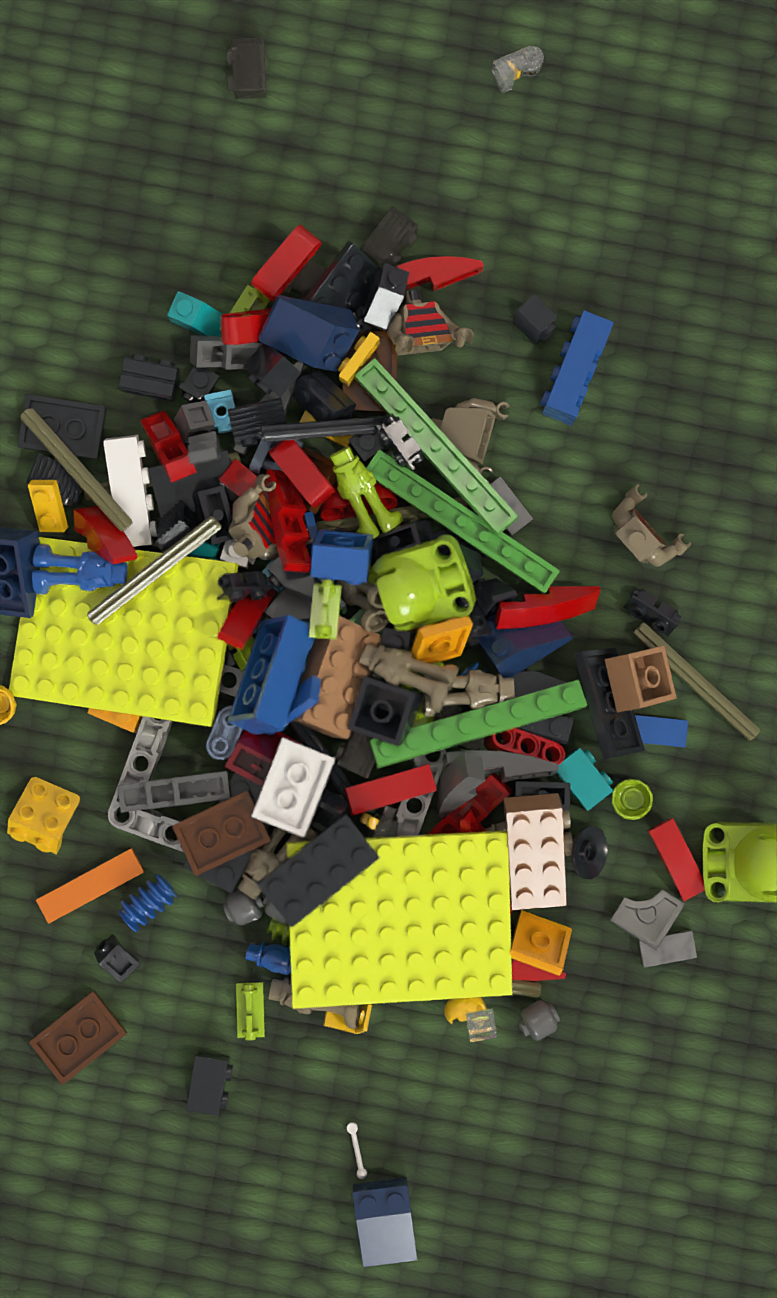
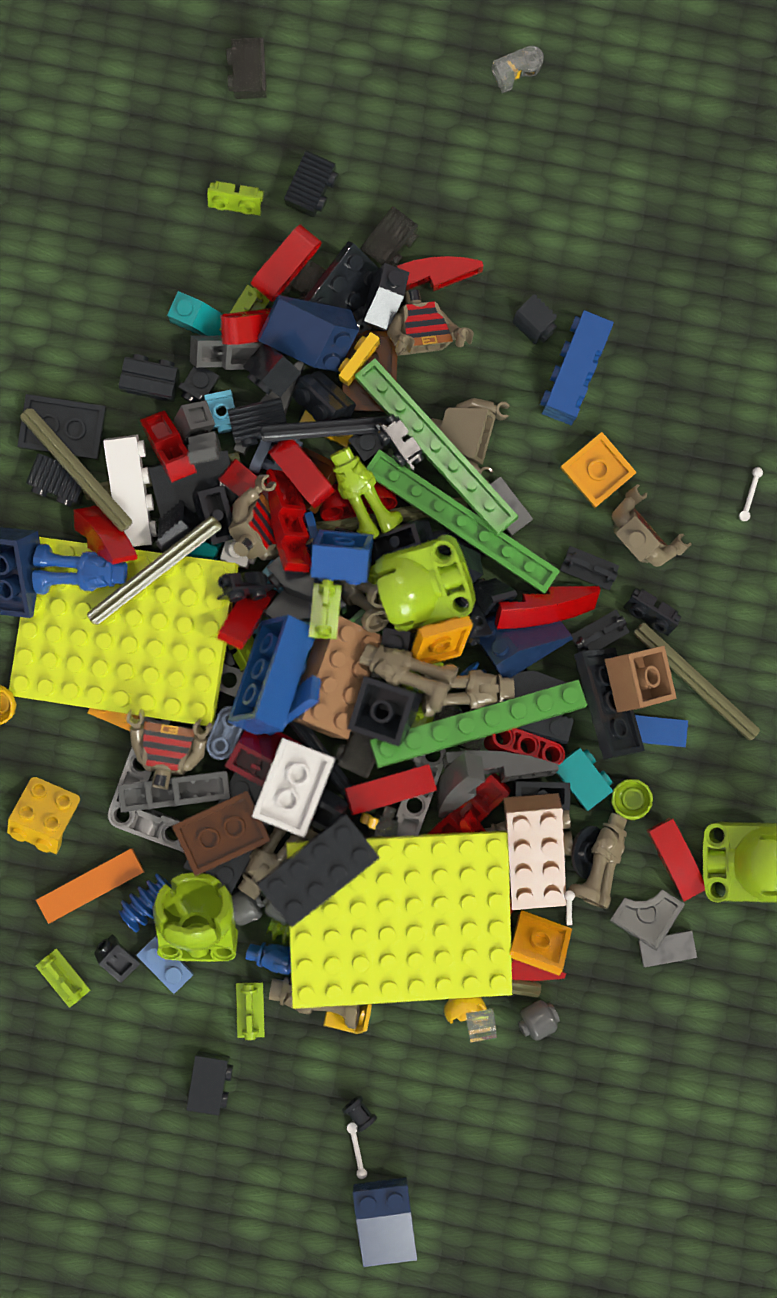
(48, 505): yellow plate -> none
(63, 978): none -> lime hinge
(78, 1037): reddish brown plate -> none
(167, 748): none -> torso
(170, 972): none -> medium blue plate
(195, 920): none -> lime piece
(223, 197): none -> lime hinge
(310, 184): none -> black brick
(359, 1113): none -> black bush
(569, 896): none -> white hinge
(589, 568): none -> black hinge
(598, 470): none -> light orange plate
(601, 632): none -> black hinge
(607, 854): none -> dark tan piece
(745, 515): none -> white hinge

